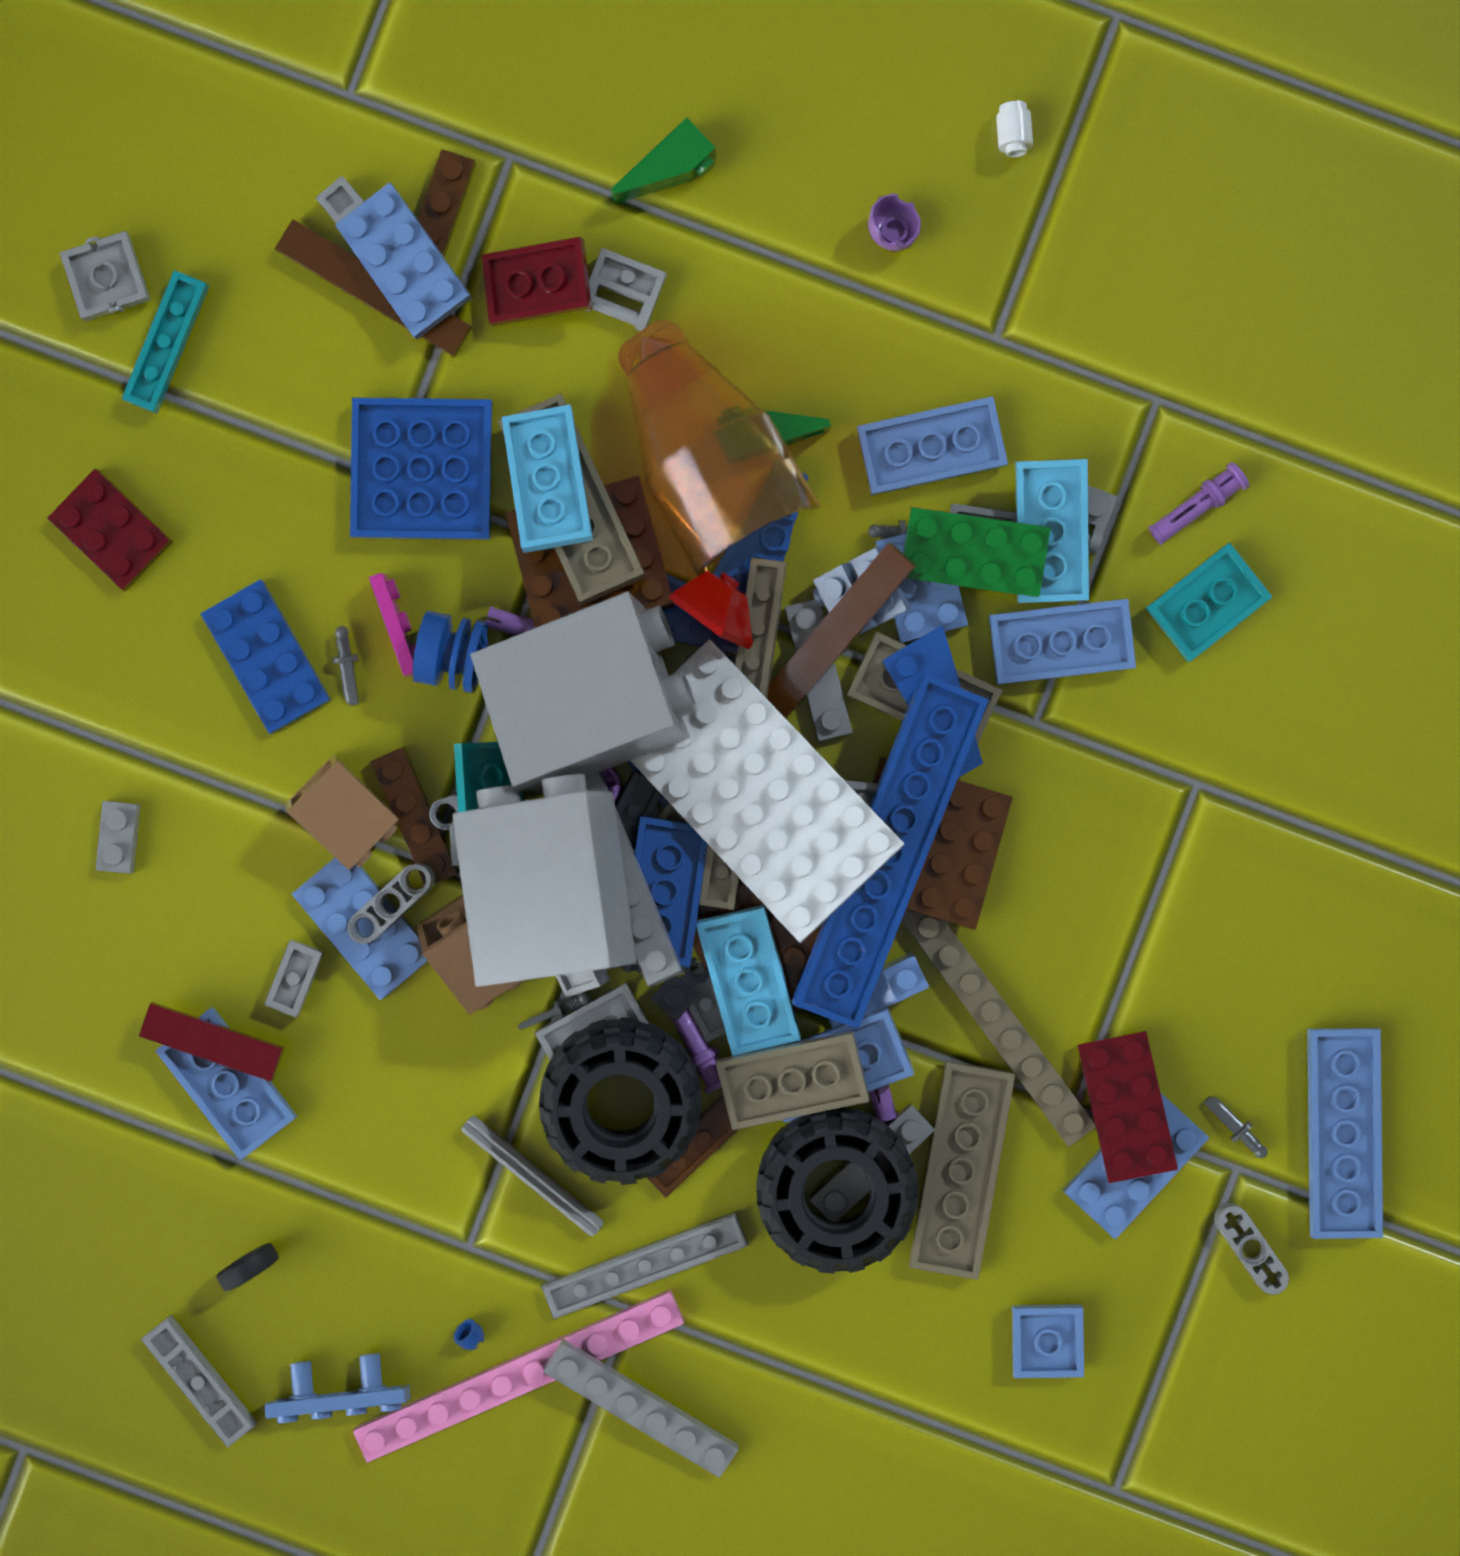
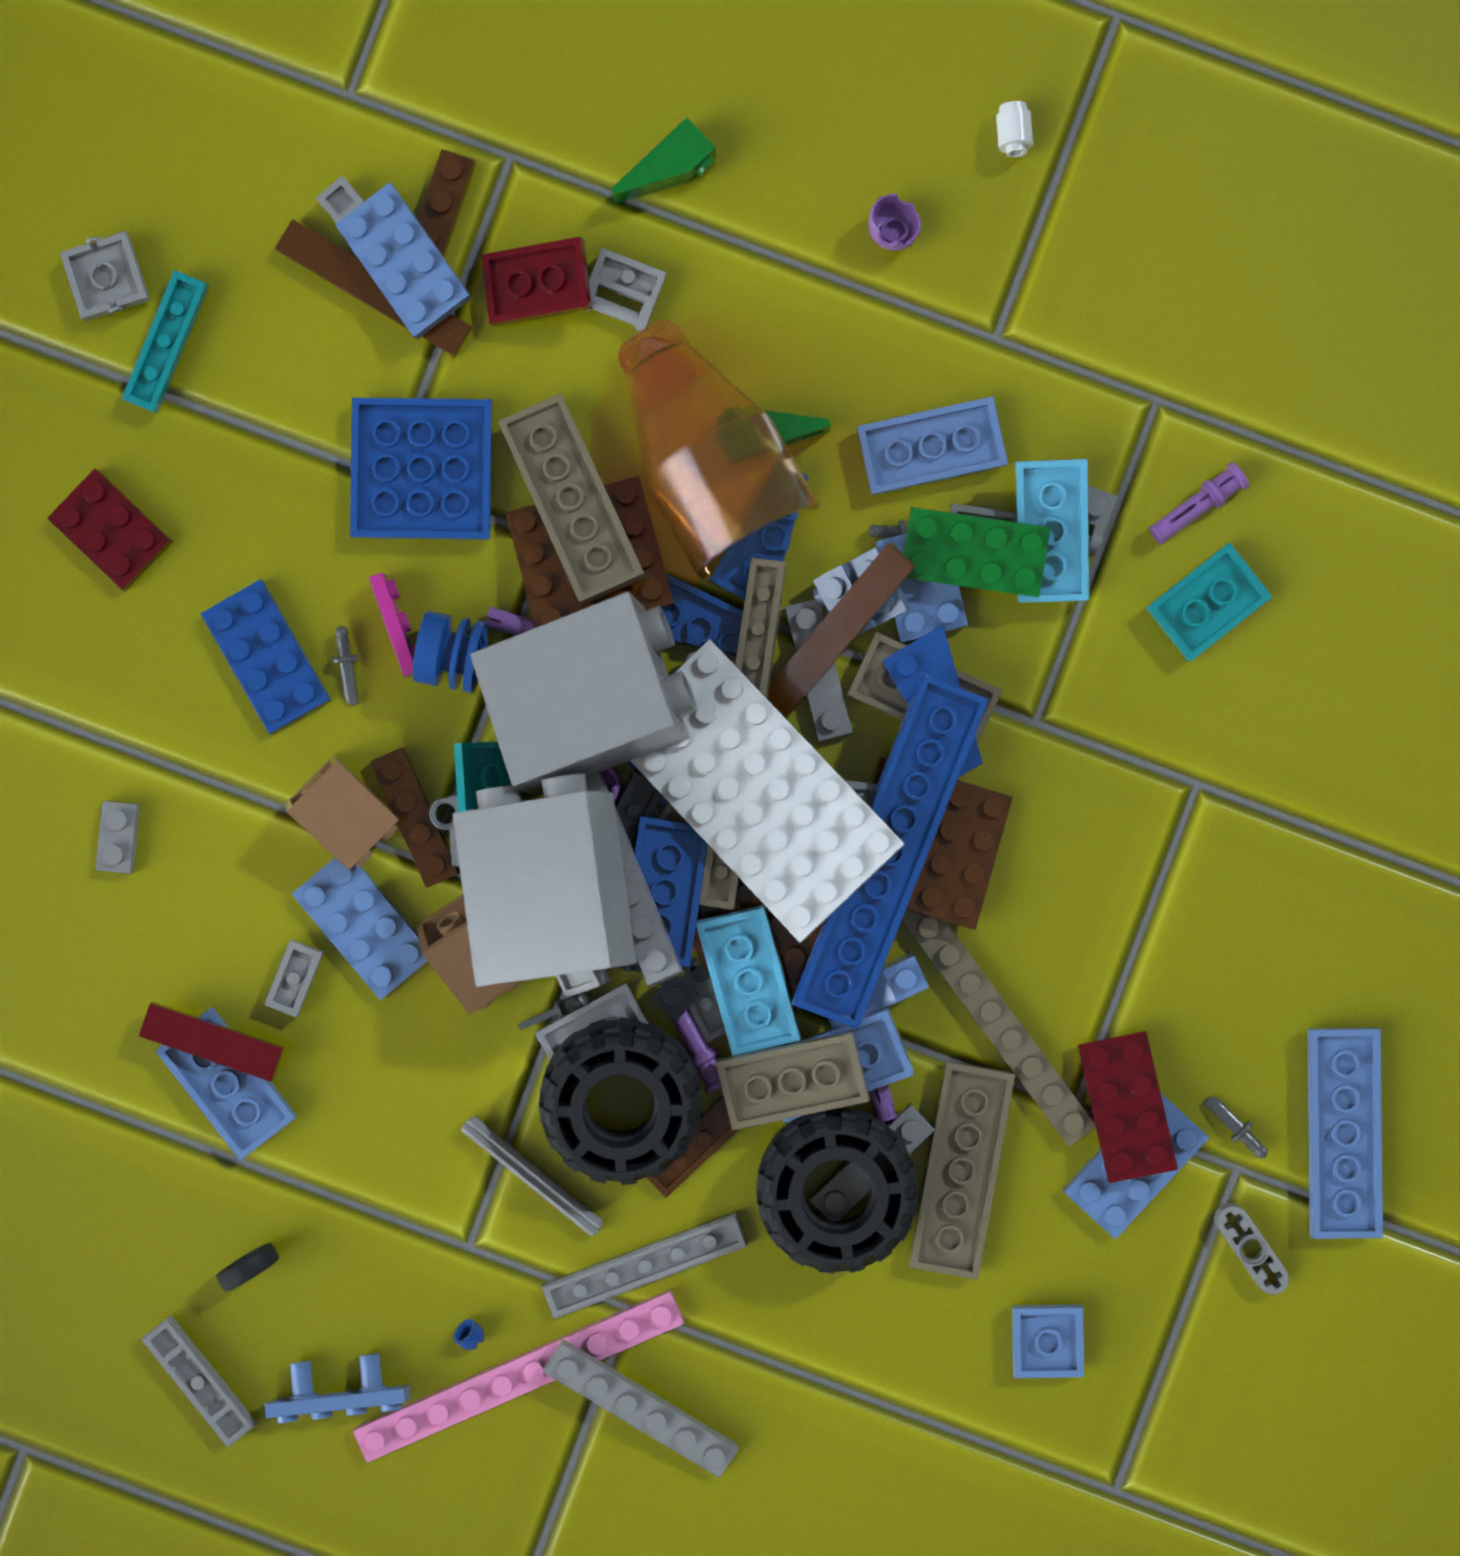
(375, 908): light grey beam -> none
(547, 478): medium azure plate -> none
(718, 606): red slope -> none
(1062, 641): medium blue plate -> none

